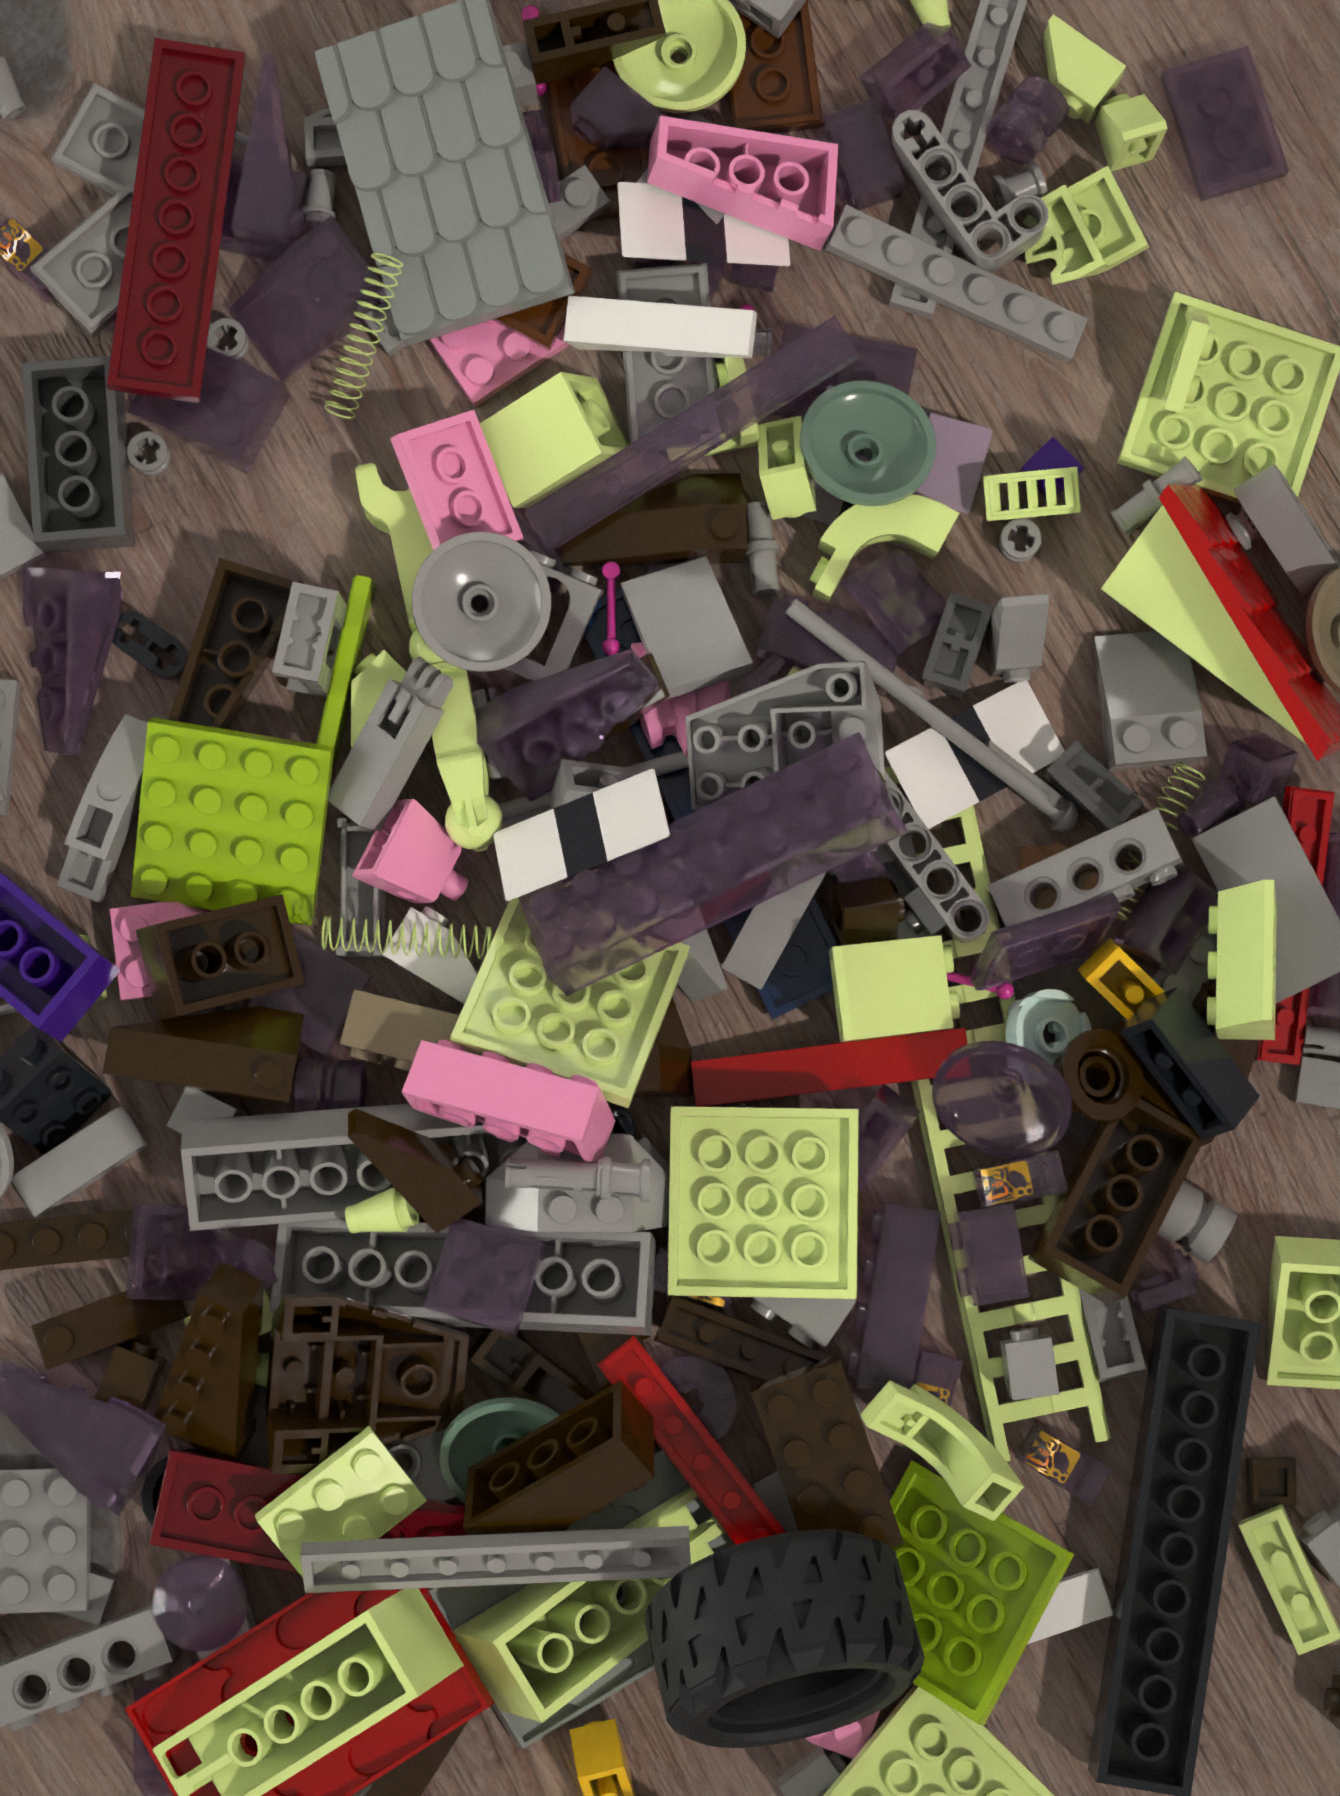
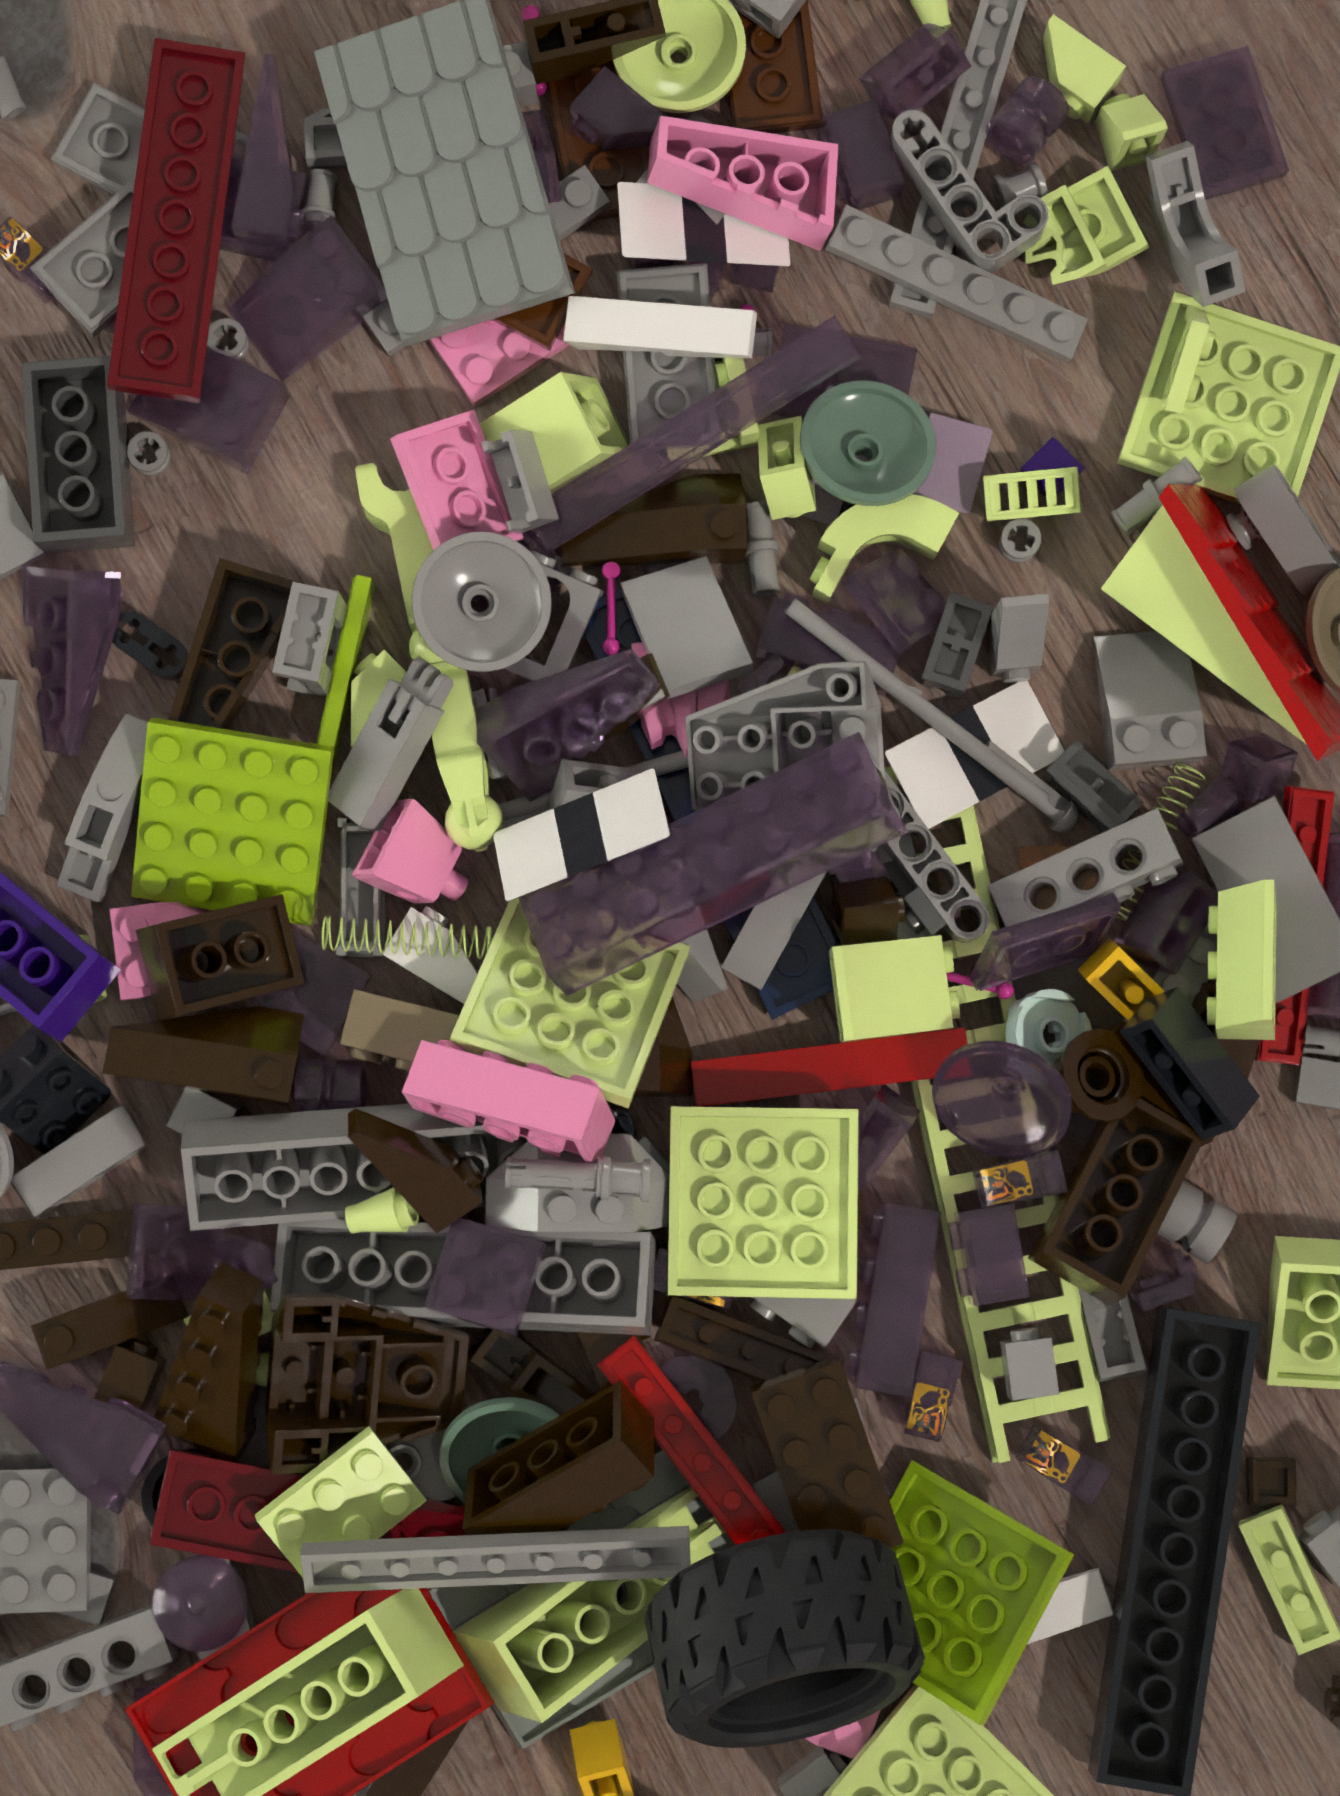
(346, 347): yellowish green piece -> none
(522, 480): none -> light grey hinge
(948, 1443): yellowish green arch -> none
(1193, 244): none -> light grey arch

